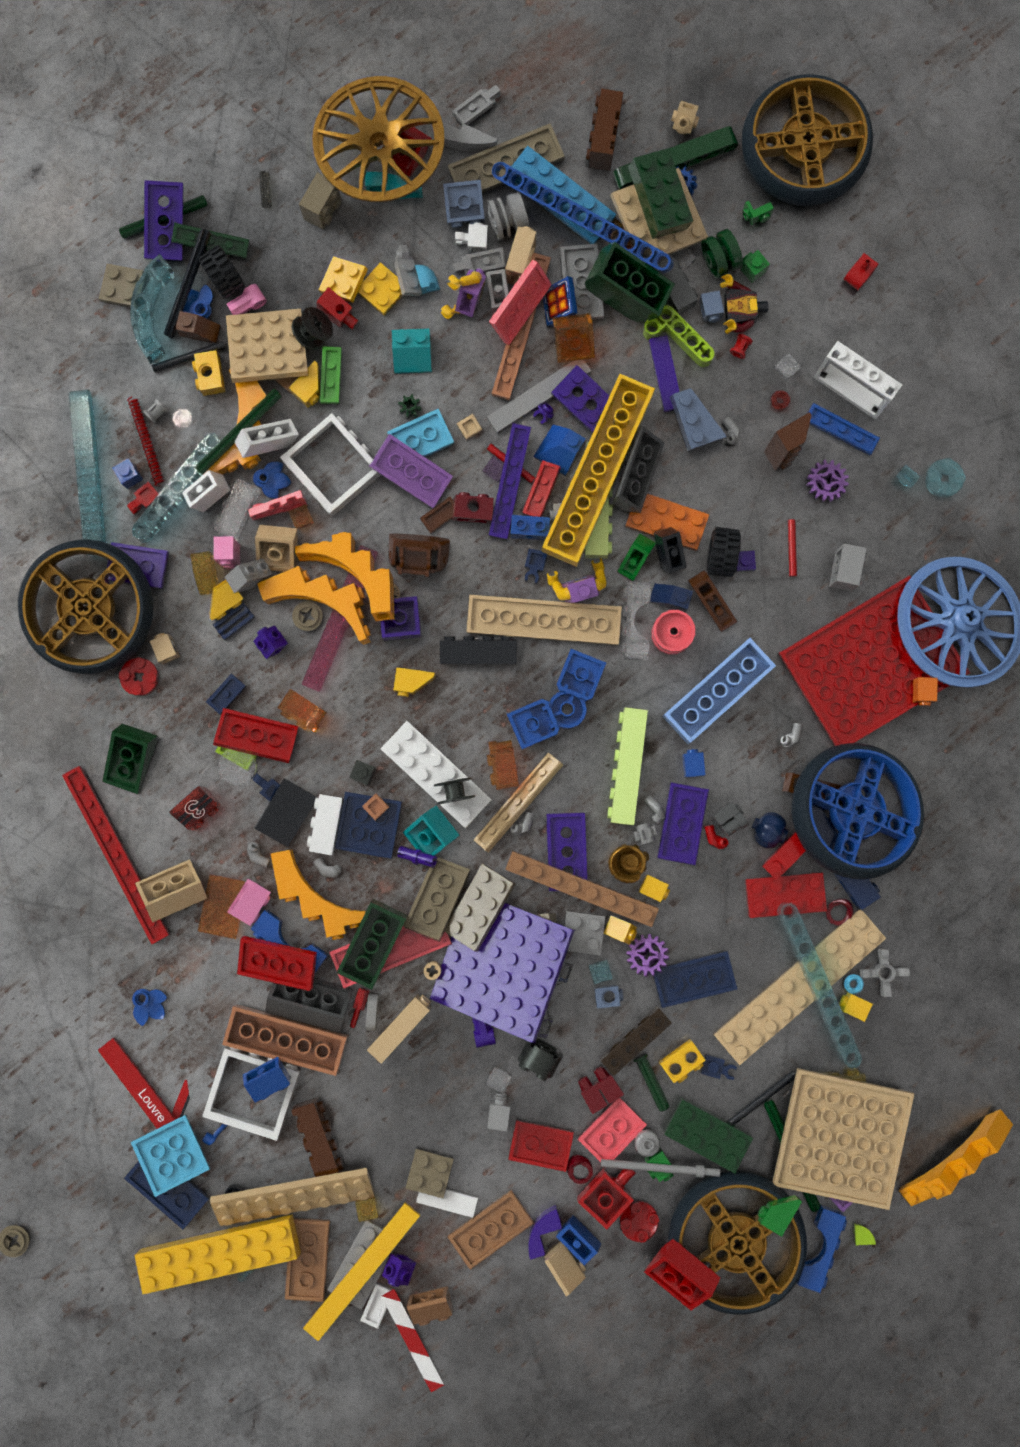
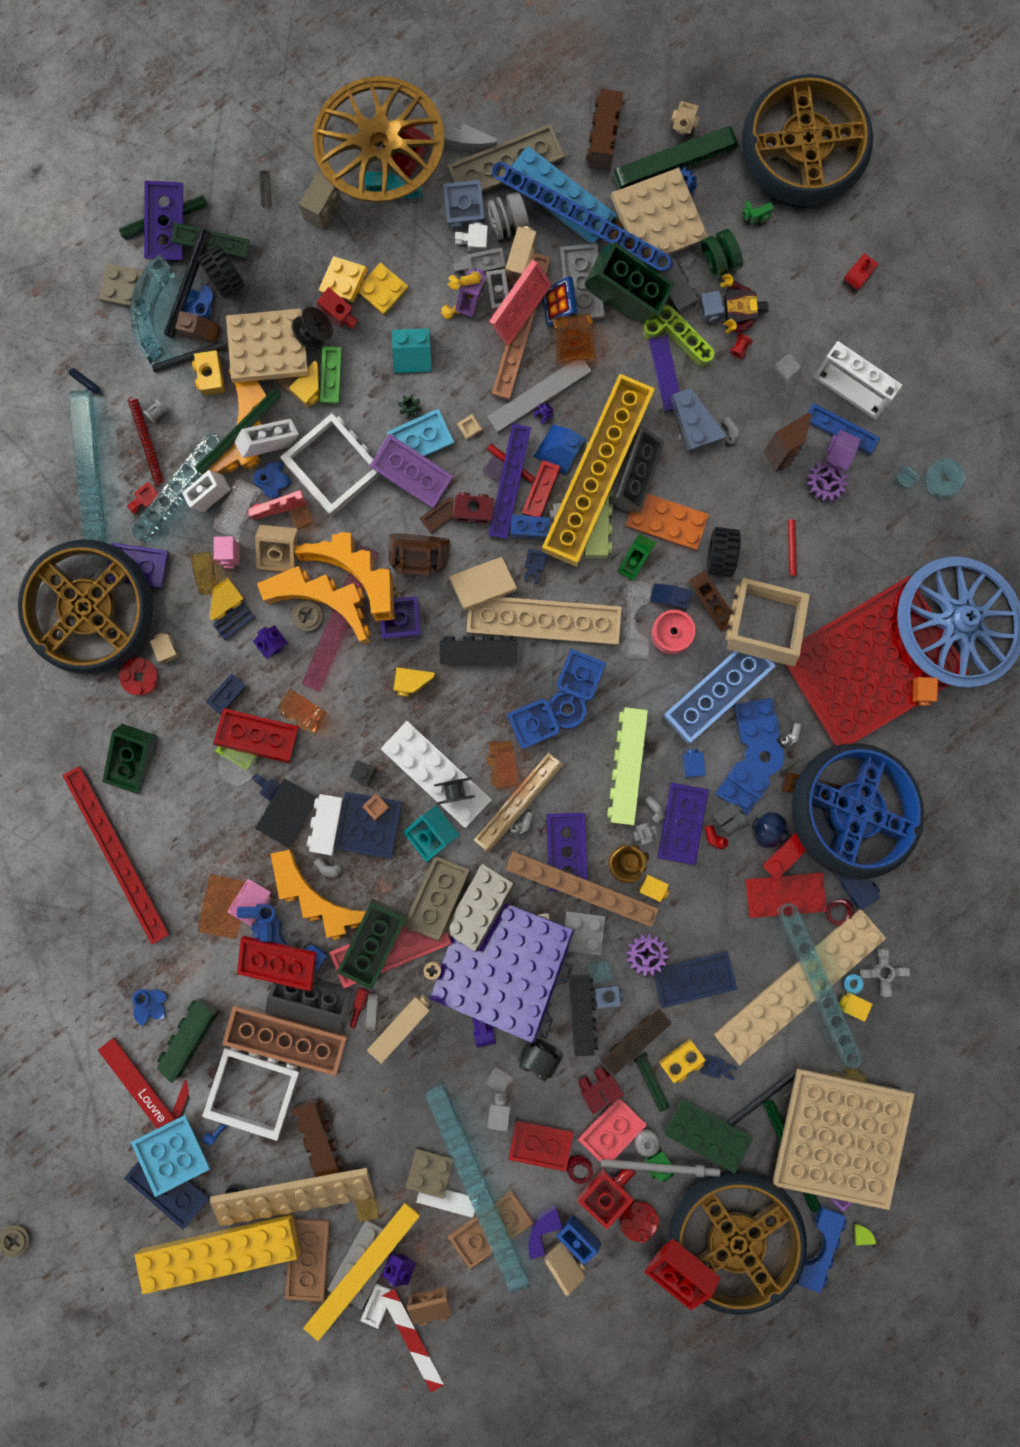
(84, 380): none -> dark blue piece
(127, 473): brick -> none
(171, 890): tan slope -> none
(182, 418): clear plate -> none
(187, 1040): none -> dark green slope
(195, 808): clear red slope -> none
(248, 575): light grey brick -> none
(250, 299): bright pink piece -> none
(255, 855): light grey arm -> none
(265, 923): none -> blue axle
(266, 1079): blue brick -> none
(406, 272): light grey hinge -> none
(417, 856): dark purple pin -> none
(427, 279): medium azure brick -> none
(476, 105): light grey hinge -> none
(477, 1189): none -> clear light blue beam
(482, 583): none -> tan tile
(577, 405): dark purple plate -> none
(579, 588): torso -> none
(582, 1019): none -> black brick
(620, 930): yellow brick -> none
(660, 193): dark green brick -> none
(670, 550): black brick -> none
(746, 561): dark purple plate -> none
(754, 266): green brick -> none
(758, 732): none -> blue plate
(759, 648): none -> tan window
(779, 1213): green slope -> none
(780, 394): clear red plate -> none
(842, 449): none -> medium lavender brick
(848, 567): light grey brick -> none
(962, 1162): light orange arch -> none

